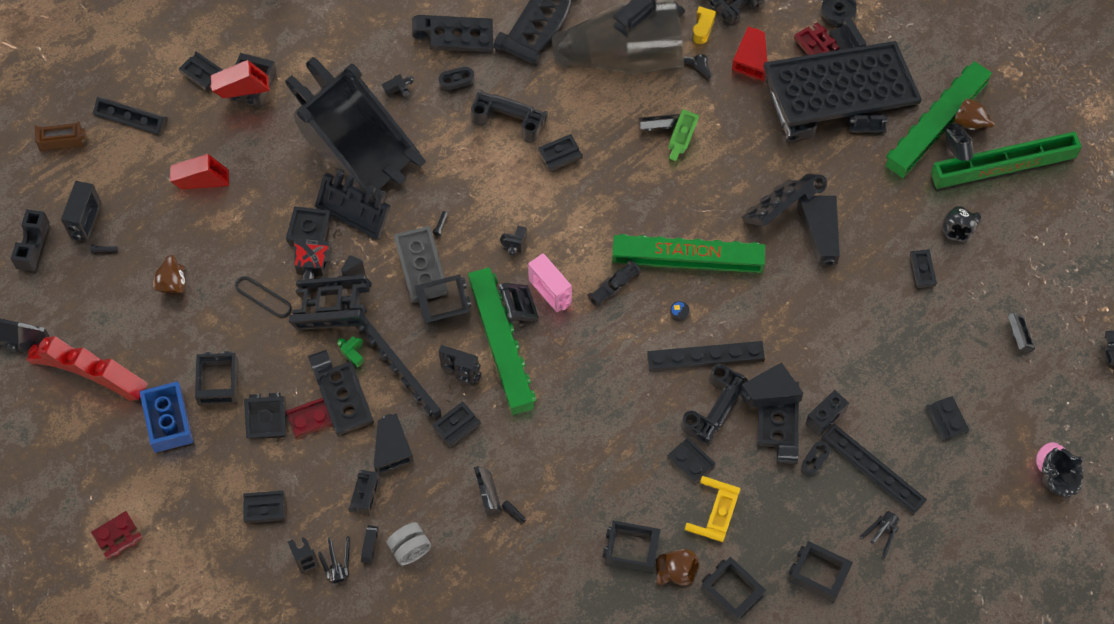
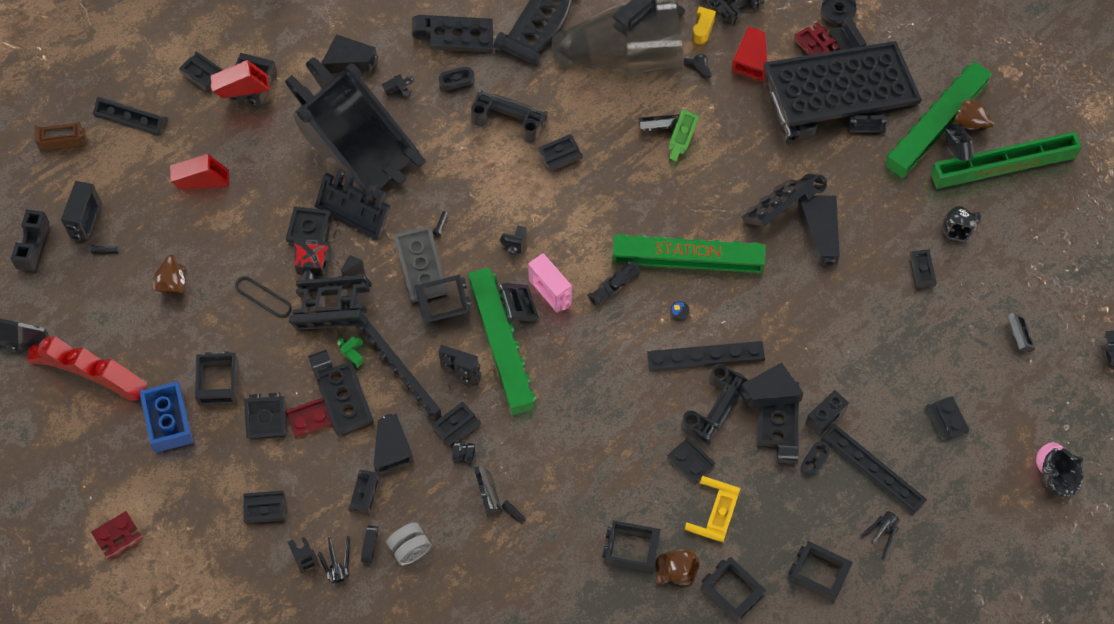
(347, 51): none -> black slope
(463, 452): none -> black wheel

